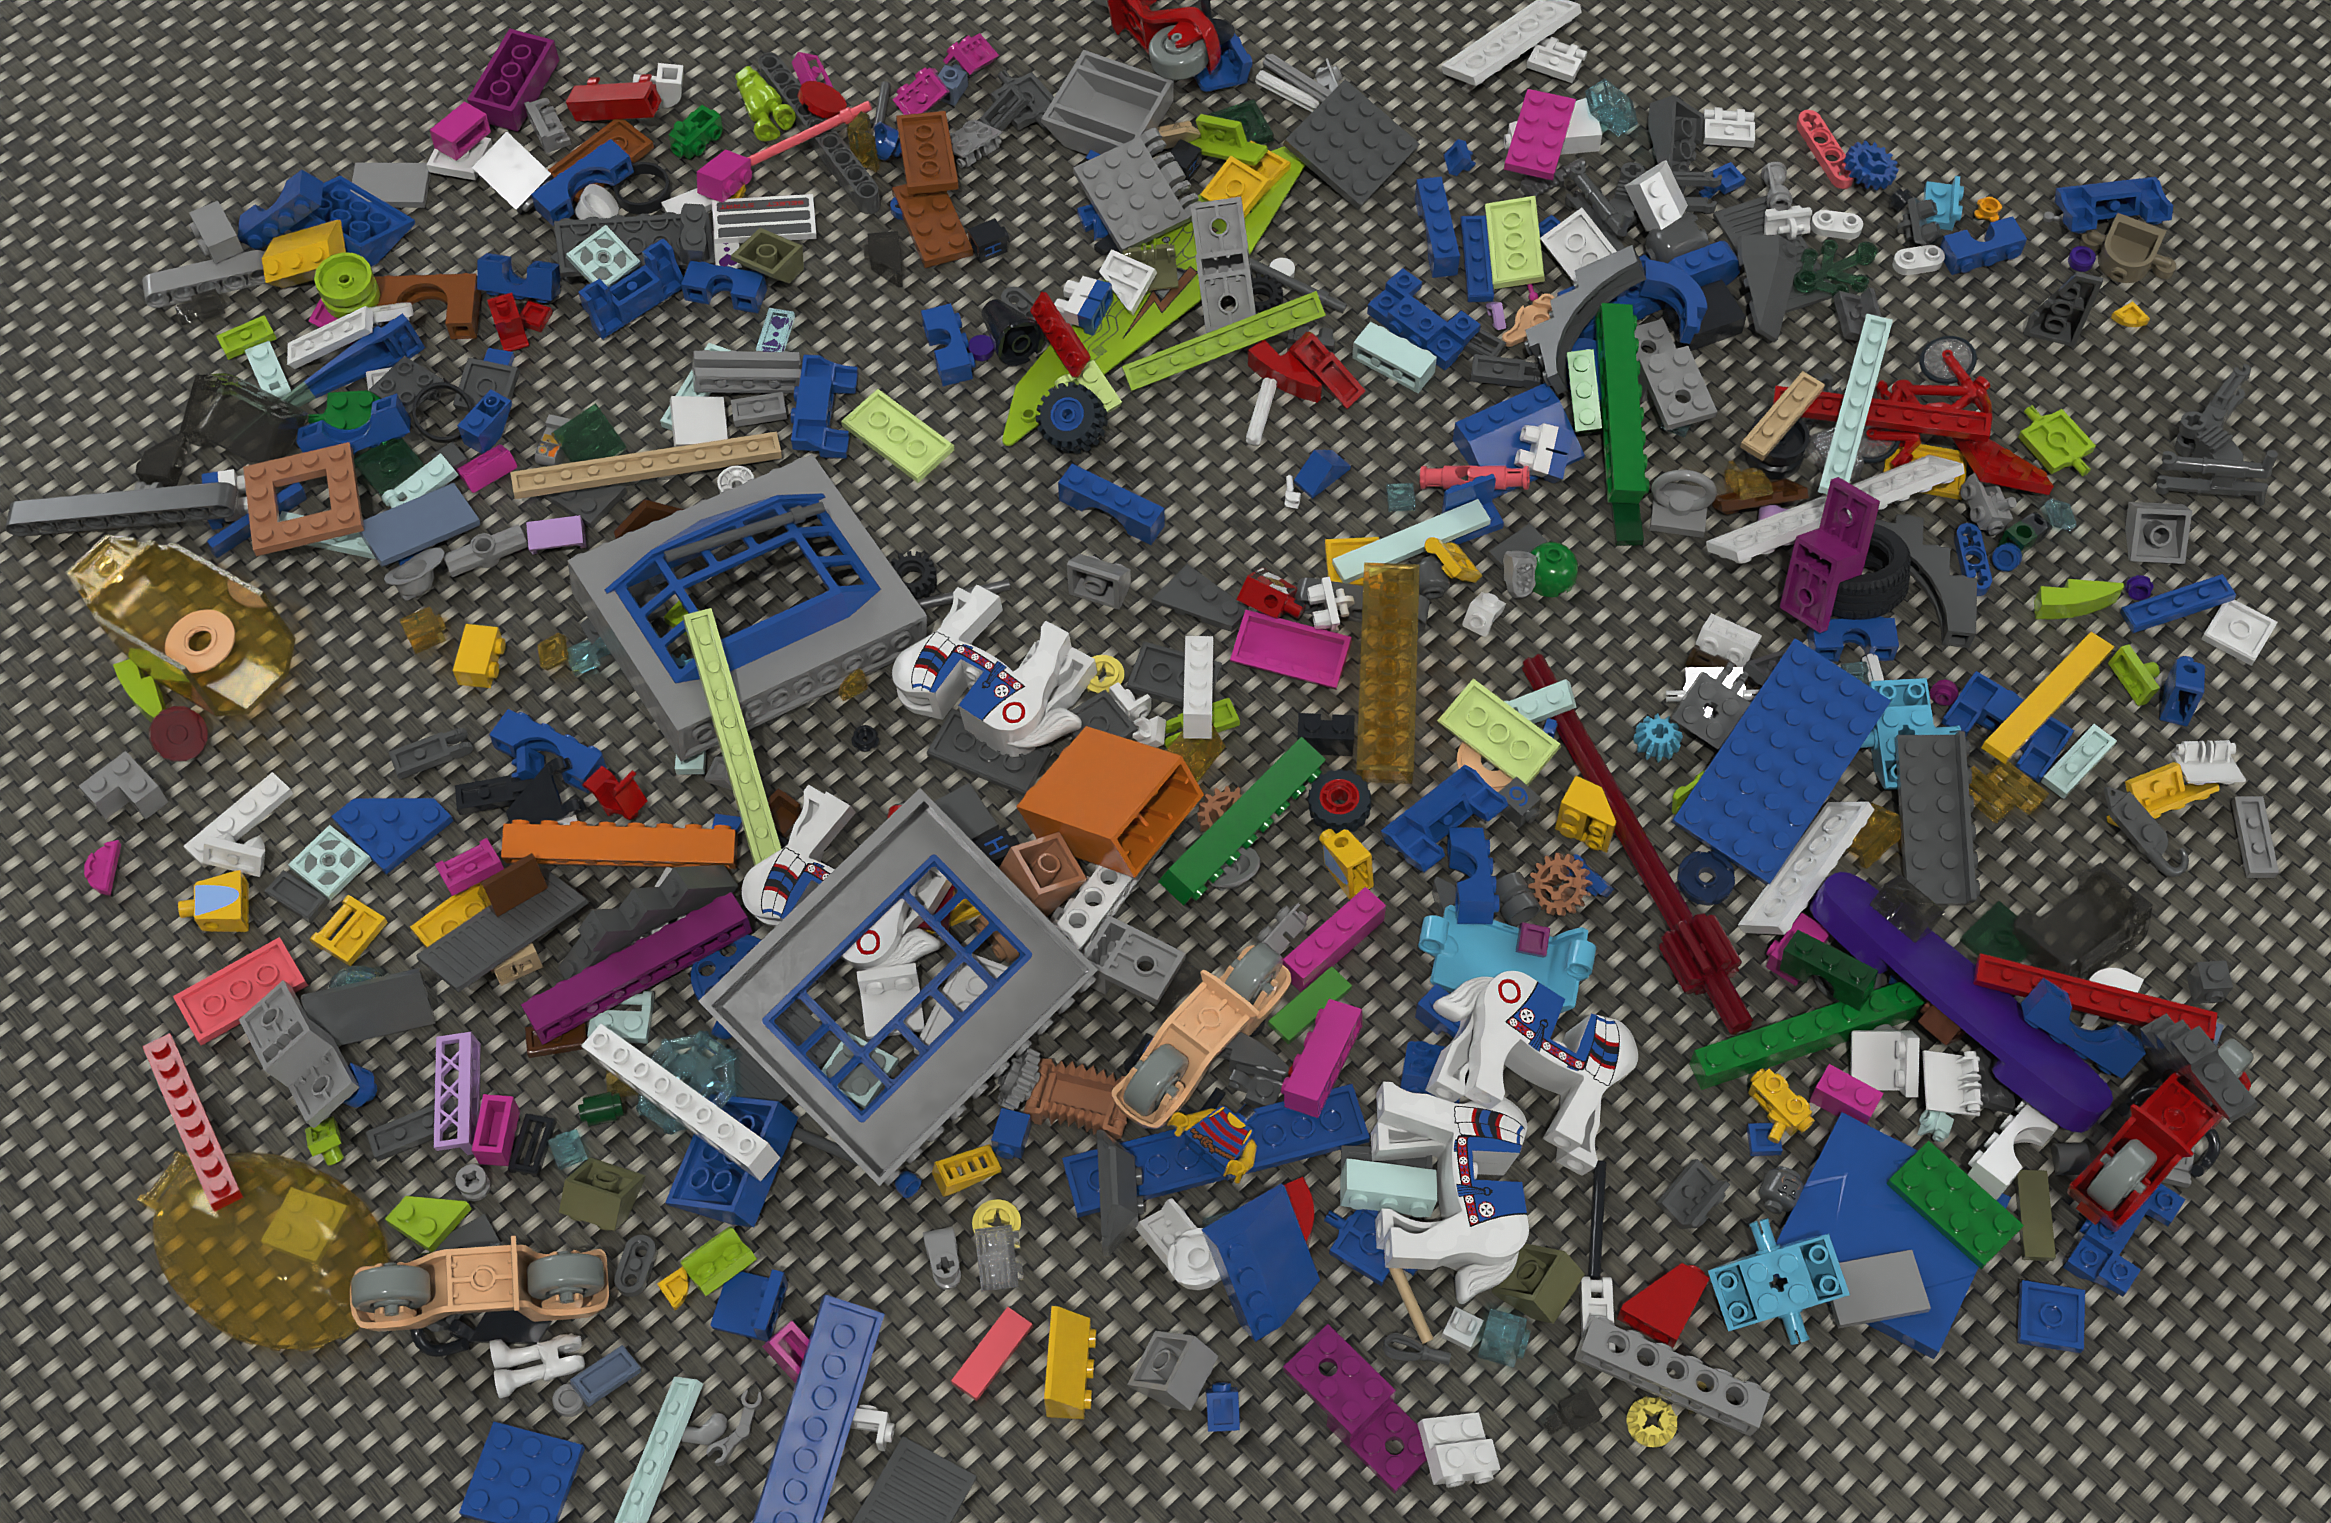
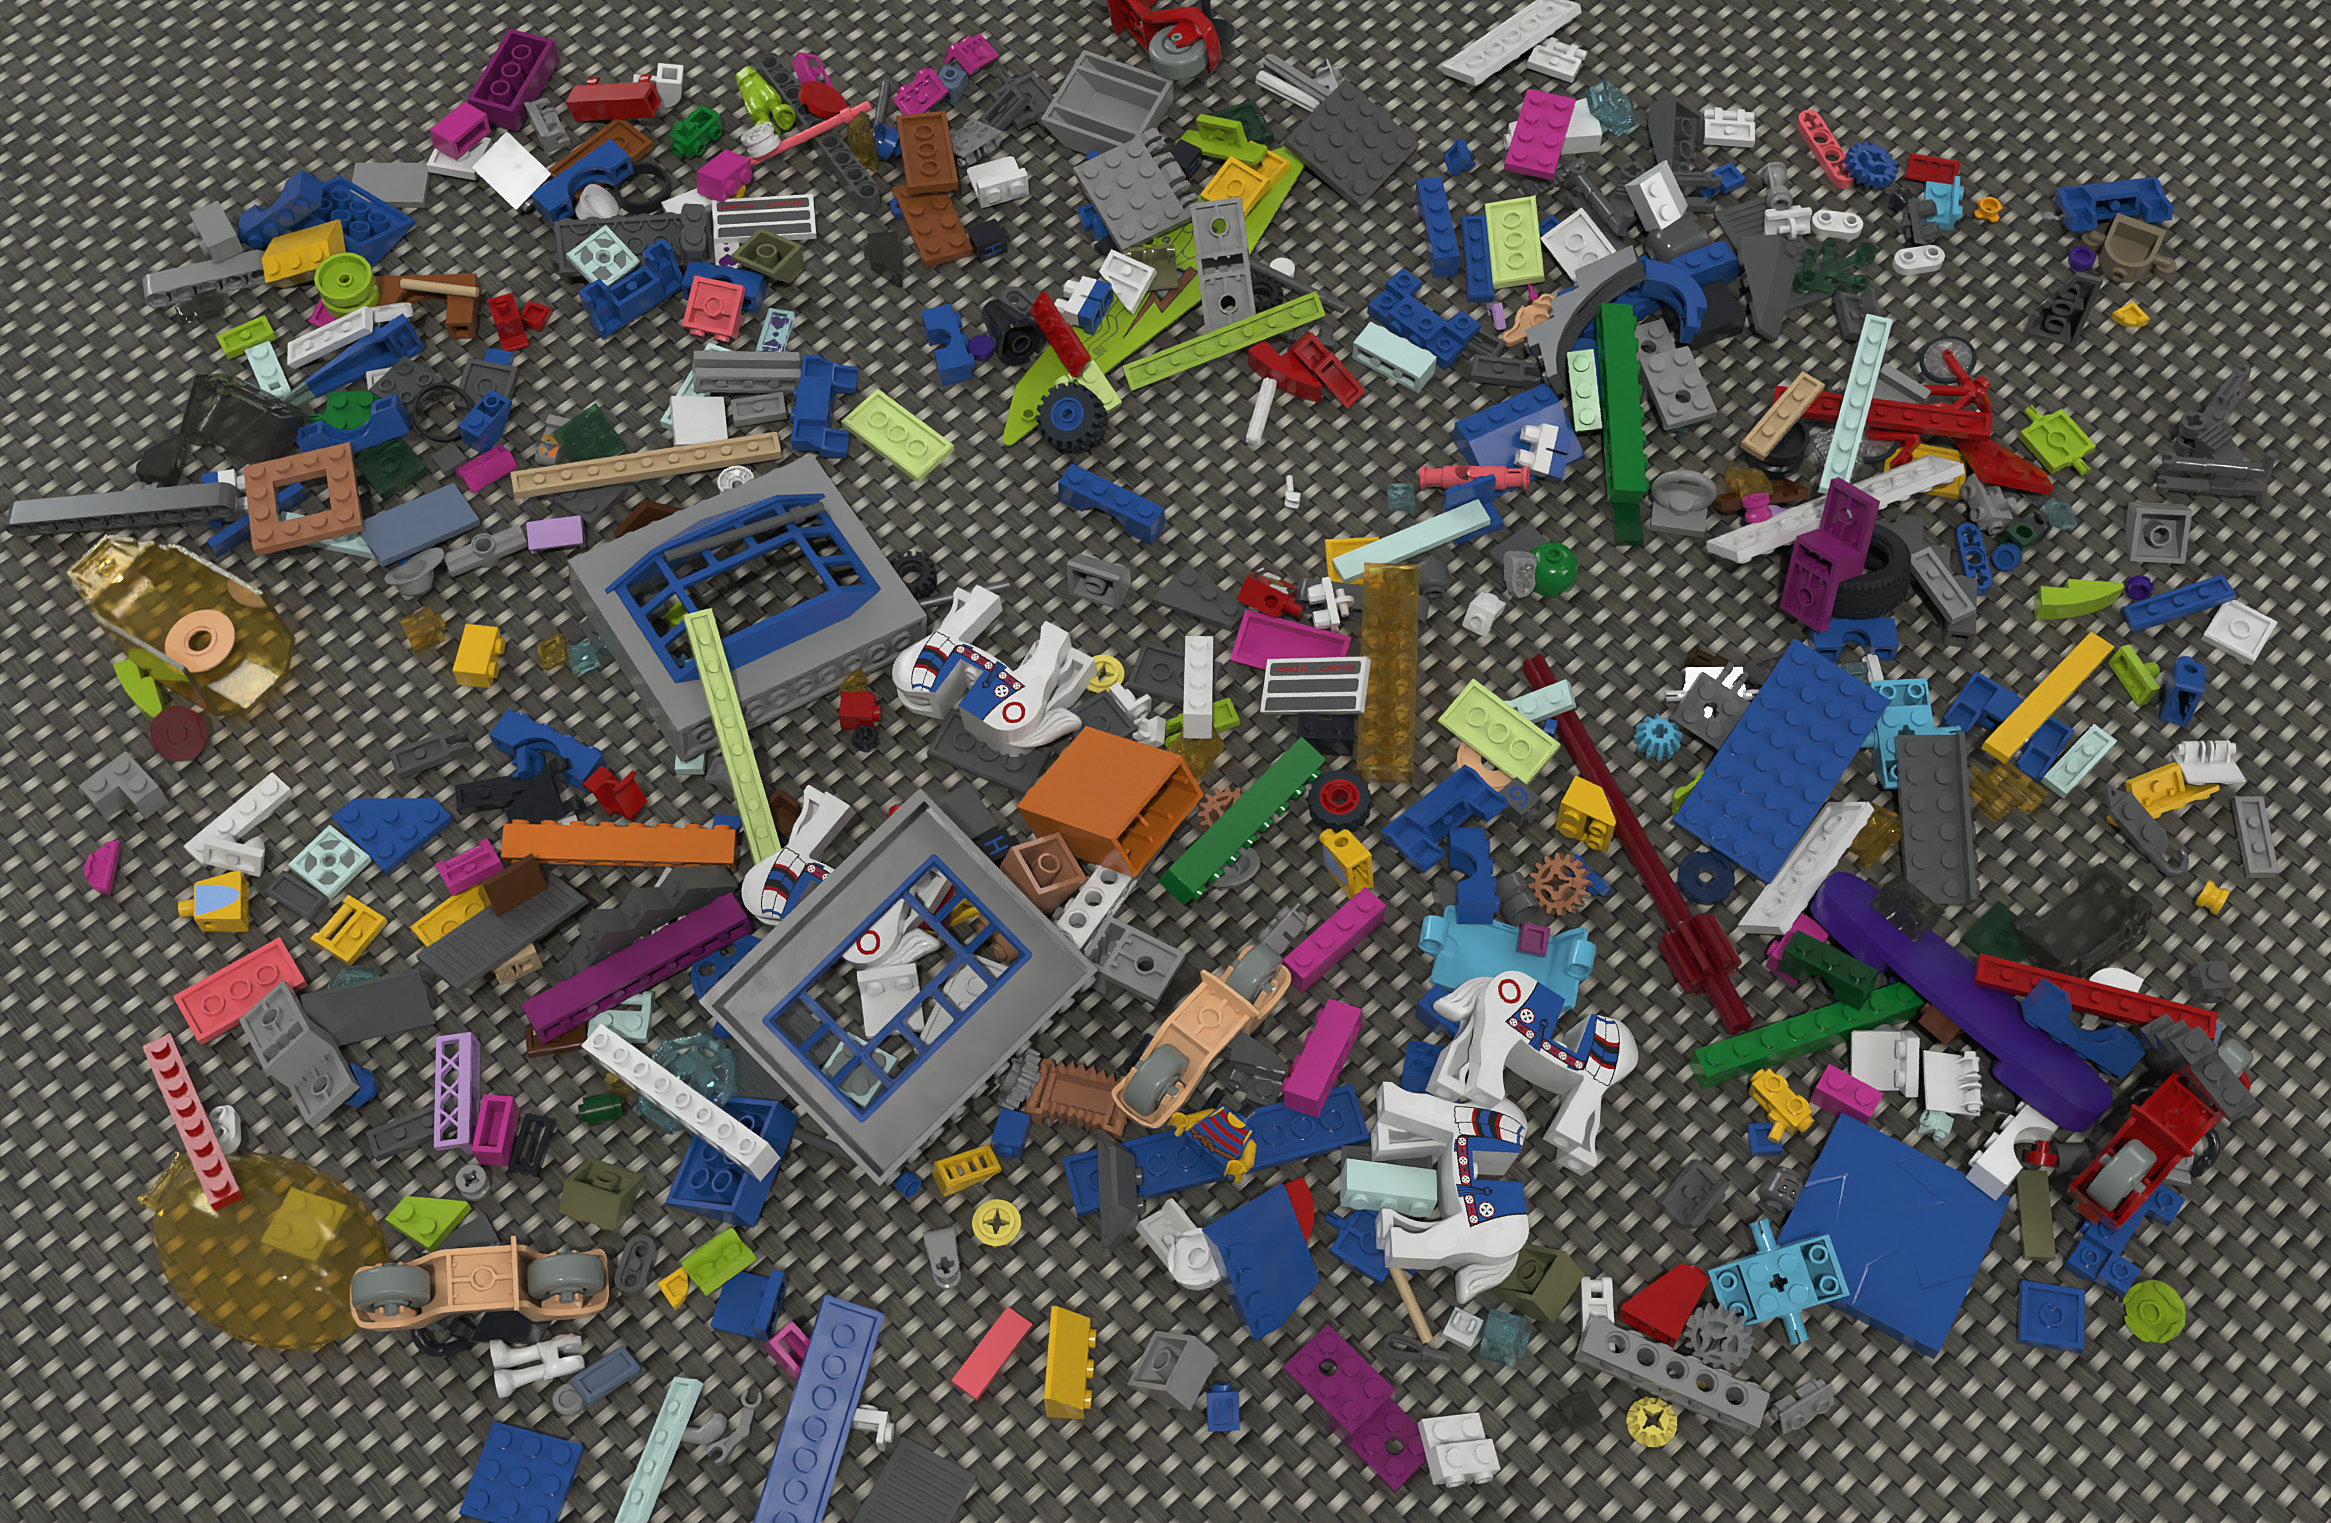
(226, 1127): none -> white plate
(325, 1140): lime tile -> none
(427, 479): light aqua plate -> none
(439, 288): none -> tan bar
(497, 277): blue arch -> none
(568, 1149): clear light blue tile -> none
(714, 309): none -> coral plate
(760, 139): none -> white wheel
(858, 709): none -> red brick
(997, 1257): clear brick -> none
(998, 181): none -> white bracket
(1174, 132): tan slope -> none
(1231, 69): blue bracket -> none
(1303, 1009): bright green tile -> none
(1315, 686): none -> tile
(1320, 471): blue slope -> none
(1454, 560): yellow plate -> none
(1597, 1220): black bar -> none
(1718, 1334): none -> light grey gear
(1727, 640): white bracket -> none
(1757, 508): none -> dark pink wheel
(1814, 1400): none -> light grey hinge
(1880, 1290): light grey tile -> none
(1898, 387): none -> light grey panel
(1931, 168): none -> red plate
(1941, 586): none -> light grey plate
(1944, 692): magenta plate -> none
(1955, 1204): green plate -> none
(2002, 242): blue arch -> none
(2041, 1155): none -> red tile
(2154, 1311): none -> lime tile
(2212, 897): none -> yellow wheel

